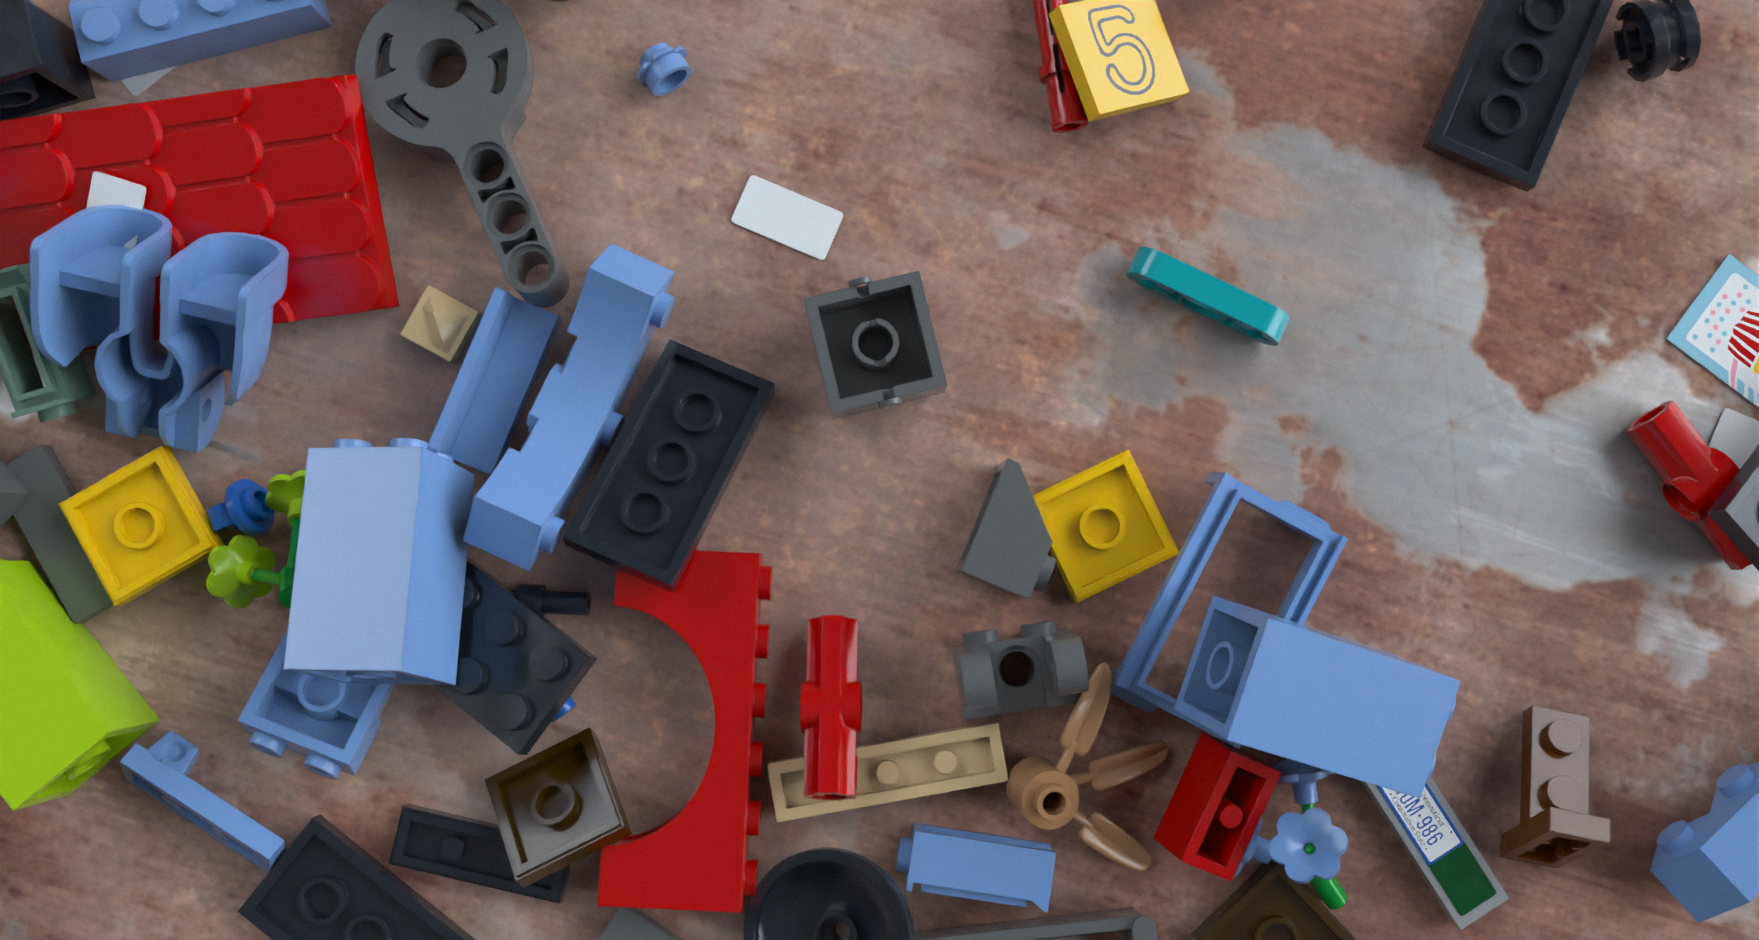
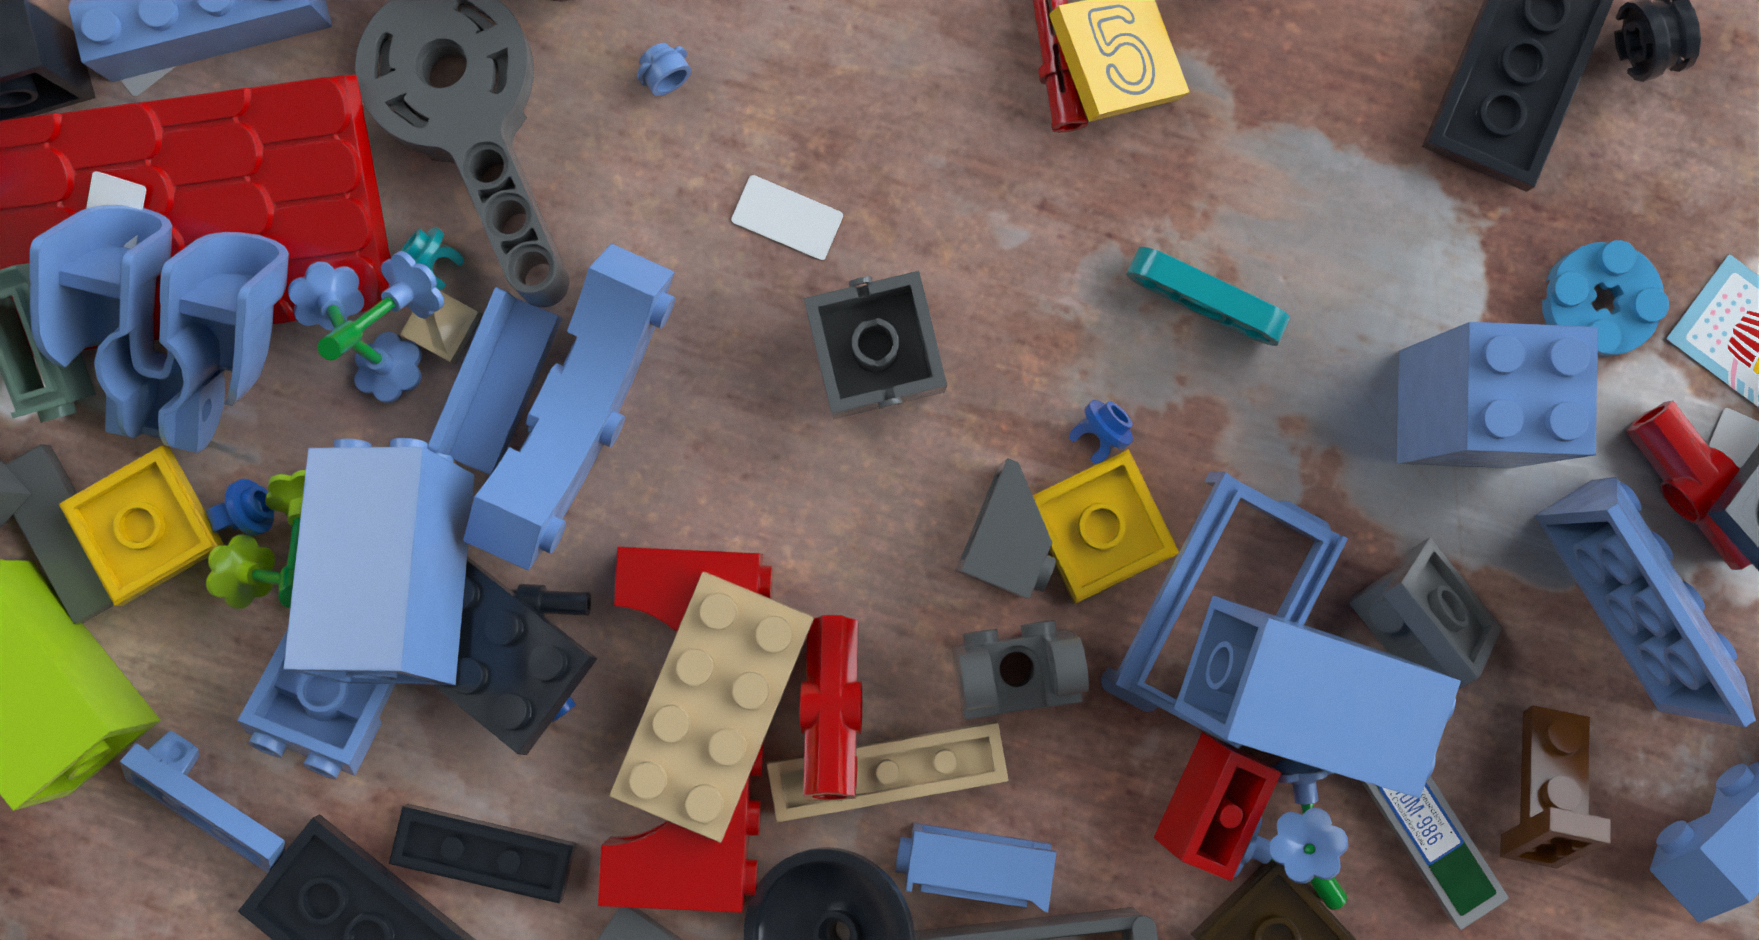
(331, 295): none -> medium blue plant
(427, 248): none -> teal plate
(557, 807): dark brown tile -> none
(670, 465): black plate -> none
(711, 706): none -> tan plate
(1051, 797): medium nougat plant -> none
(1109, 424): none -> blue plate
(1430, 615): none -> dark grey bracket
(1498, 396): none -> medium blue brick
(1629, 276): none -> dark azure plate
(1647, 604): none -> medium blue slope

